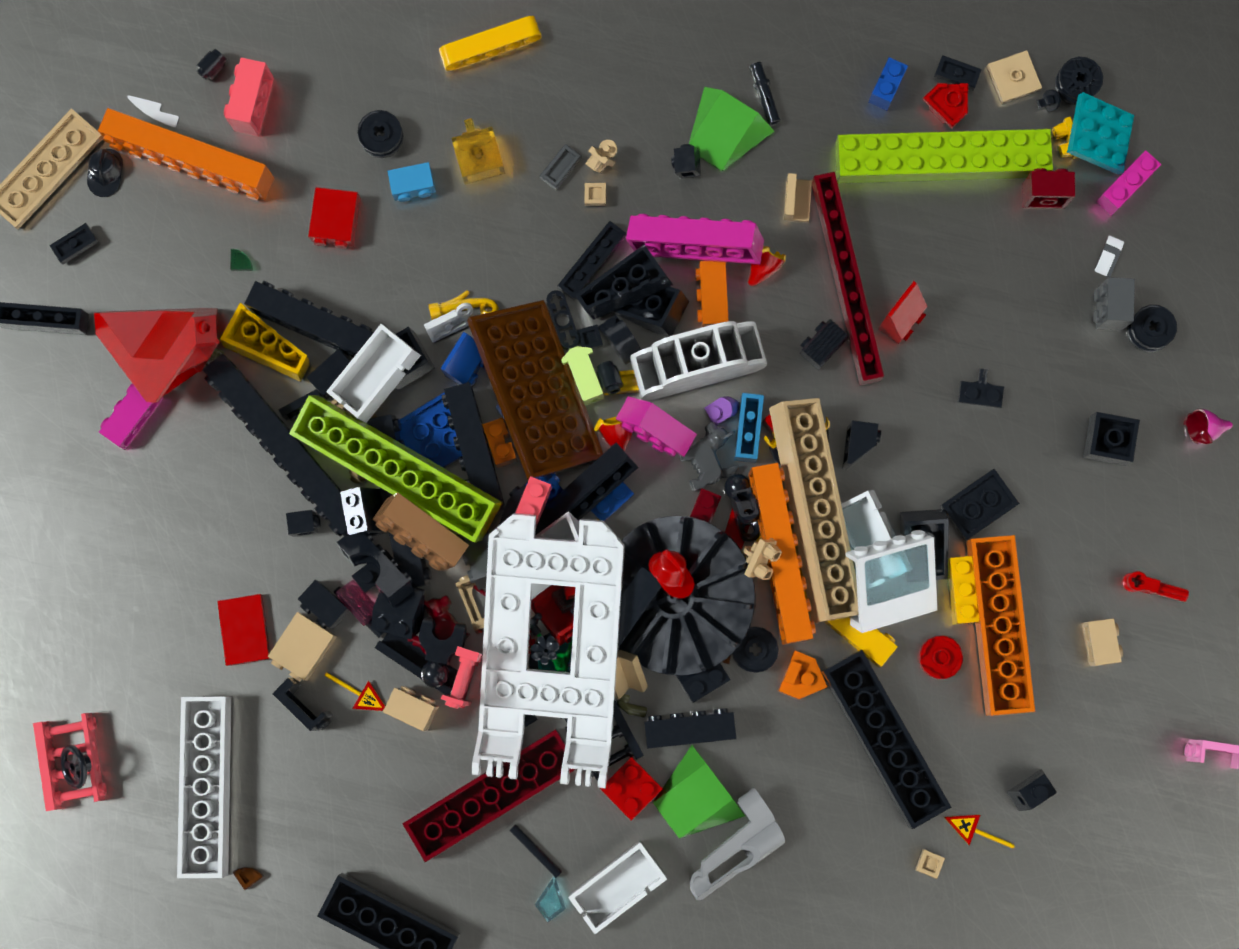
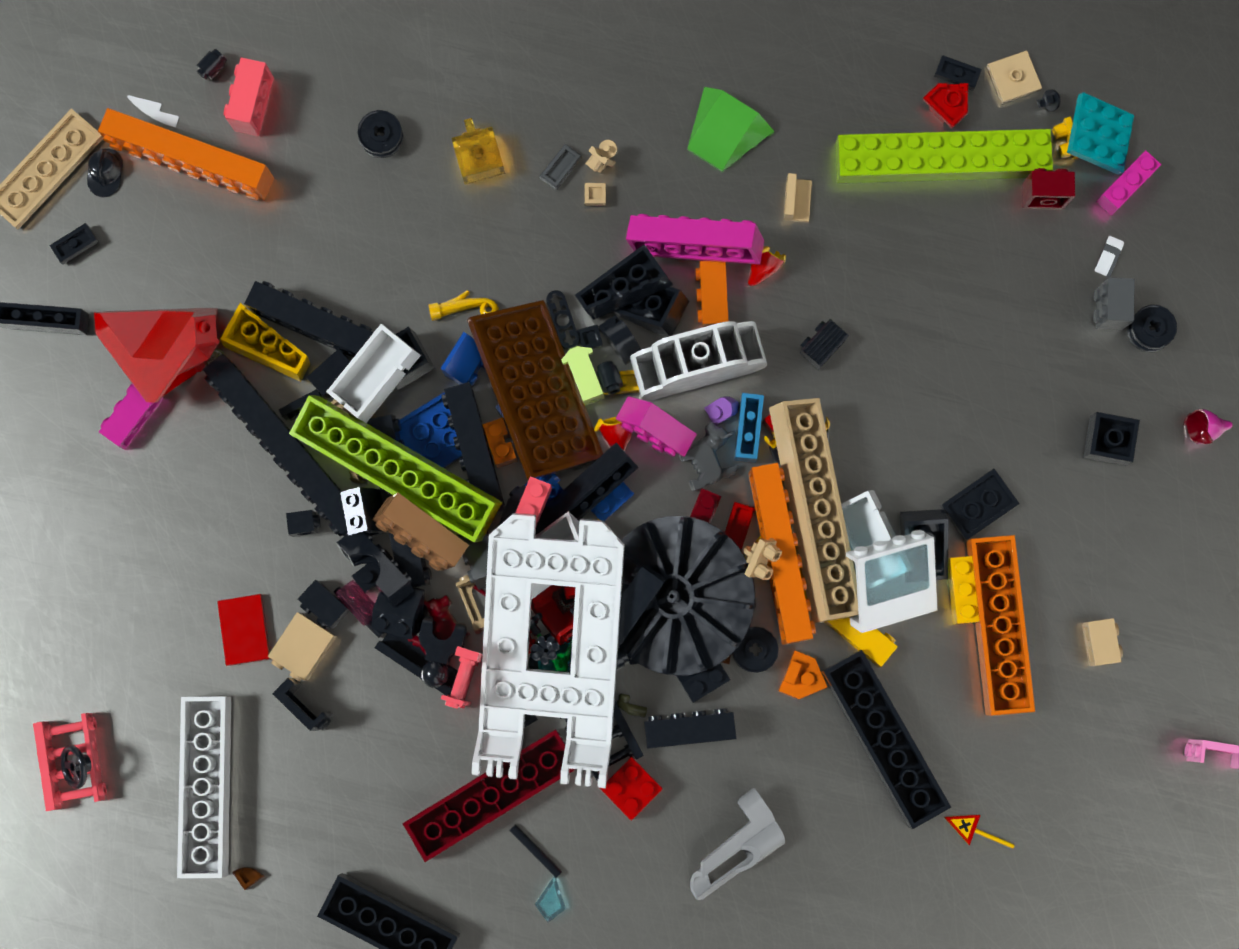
(240, 261): clear green tile -> none
(334, 217): red brick -> none
(367, 699): piece -> none
(410, 708): tan brick -> none
(411, 182): dark azure brick -> none
(449, 323): white hinge -> none
(490, 43): yellow beam -> none
(592, 259): black plate -> none
(617, 887): white piece -> none
(628, 674): tan panel -> none
(671, 573): red piece -> none
(686, 161): black brick -> none
(695, 798): bright green wedge -> none
(744, 505): black piece -> none
(762, 86): black pin -> none
(847, 278): dark red brick -> none
(860, 440): black slope -> none
(888, 84): blue piece -> none
(904, 314): red slope -> none
(930, 863): tan plate -> none
(940, 657): red tile -> none
(981, 392): black plate -> none
(1032, 790): black torso -> none
(1077, 69): black wheel -> none
(1153, 586): red connector -> none

